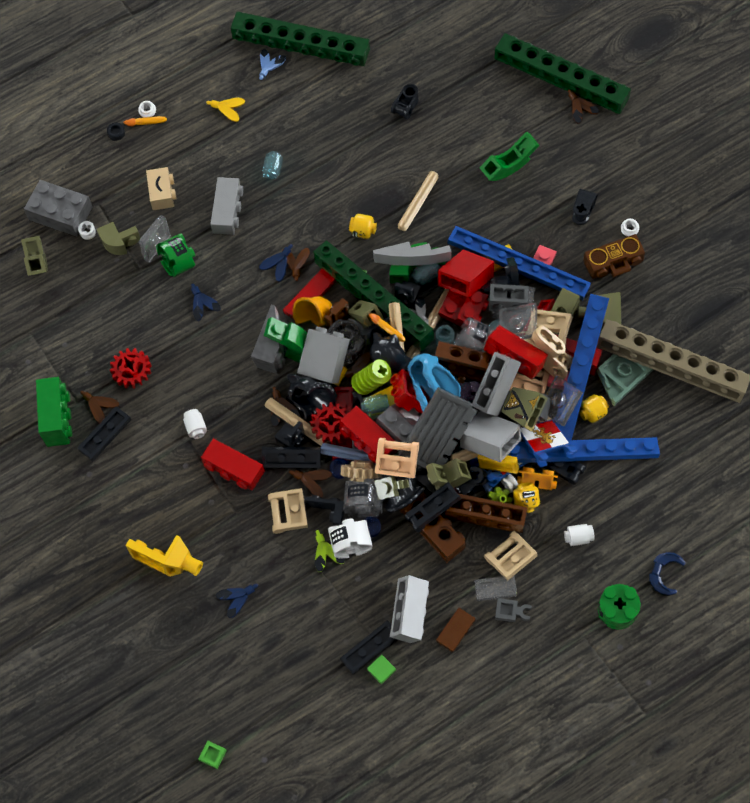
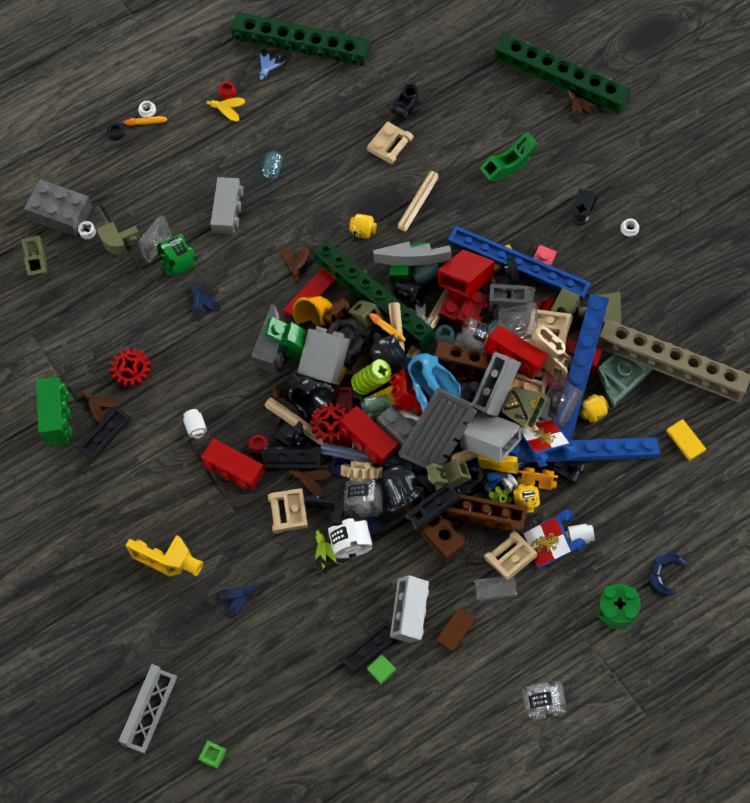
(141, 705): none -> light grey fence
(160, 188): tan brick -> none
(227, 90): none -> red plate
(256, 444): none -> red plate
(278, 259): dark blue piece -> none
(385, 139): none -> tan plate
(389, 487): plate -> none
(393, 464): light nougat plate -> none
(508, 610): dark grey plate -> none
(543, 700): none -> clear brick
(551, 539): none -> flag
(614, 255): reddish brown piece -> none
(686, 440): none -> yellow tile

